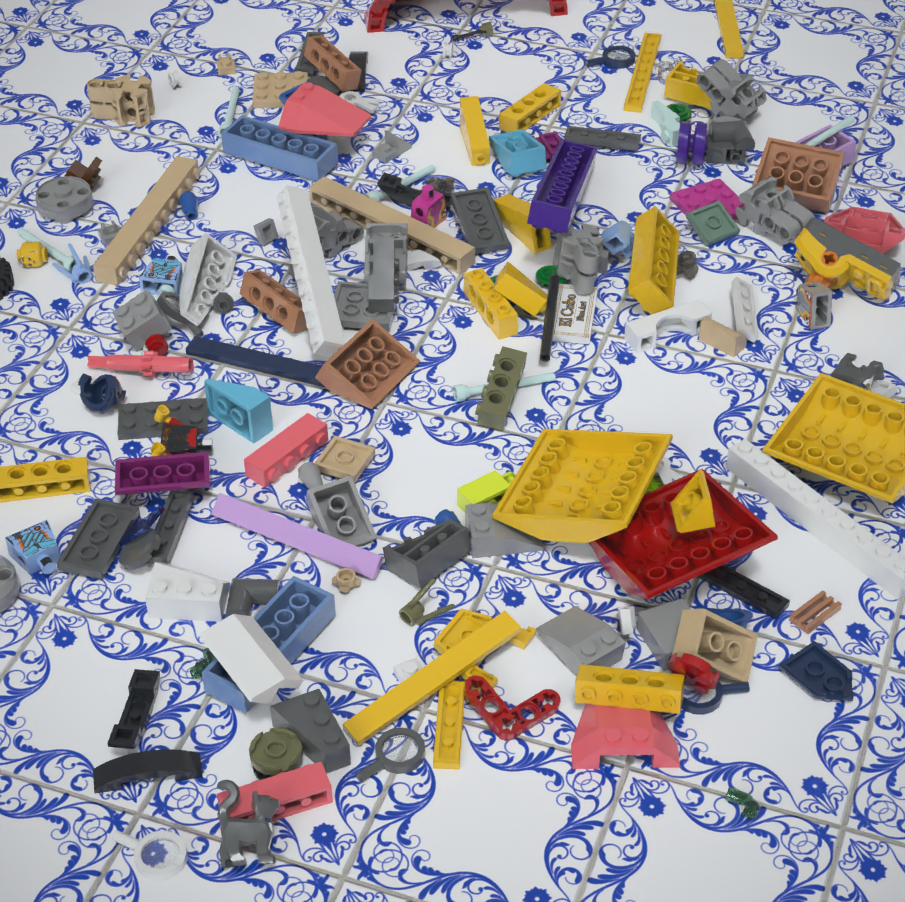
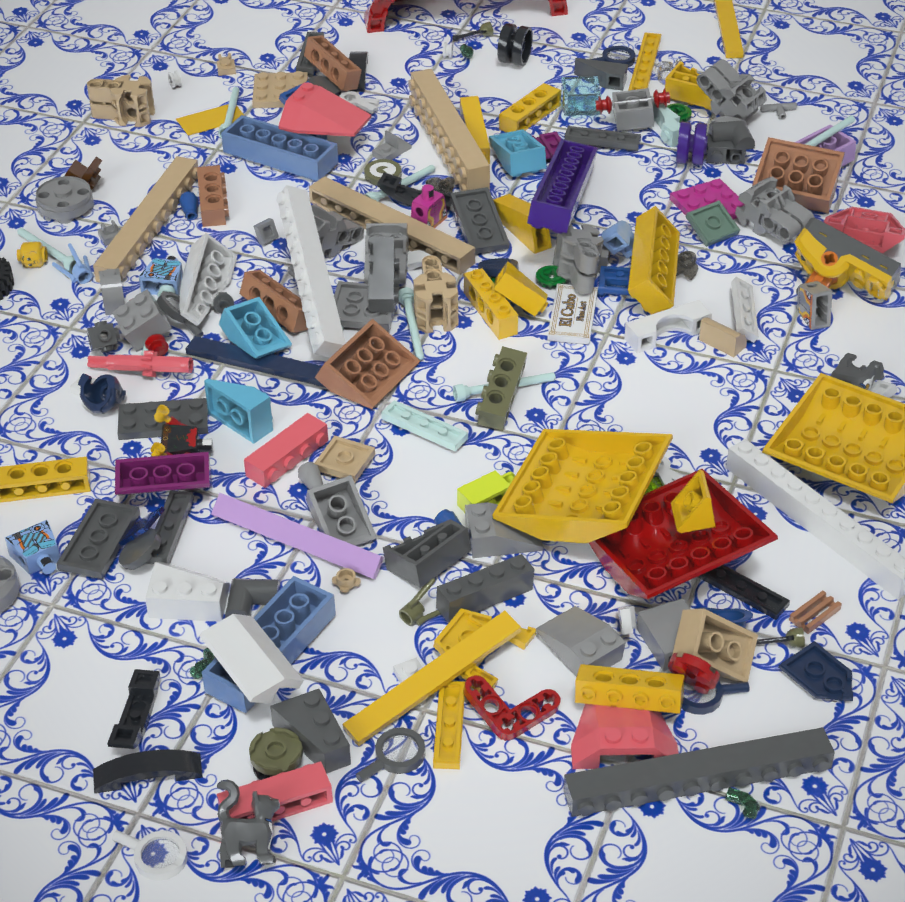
(97, 342): none -> dark grey brick
(111, 290): none -> light grey brick
(206, 119): none -> yellow sticker
(212, 195): none -> nougat brick
(253, 328): none -> medium azure slope
(375, 169): none -> olive tile
(406, 298): none -> light aqua piece
(424, 425): none -> light aqua plate
(435, 297): none -> tan connector
(448, 131): none -> tan brick
(466, 51): none -> clear green arm
(485, 587): none -> dark grey brick
(494, 266): none -> dark blue tile
(515, 44): none -> black wheel
(549, 320): black piece -> none
(579, 95): none -> clear light blue piece
(609, 74): none -> dark grey slope
(612, 278): none -> blue plate
(633, 108): none -> light grey brick
(697, 772): none -> dark grey brick
(779, 107): none -> light grey piece
(794, 638): none -> olive hinge

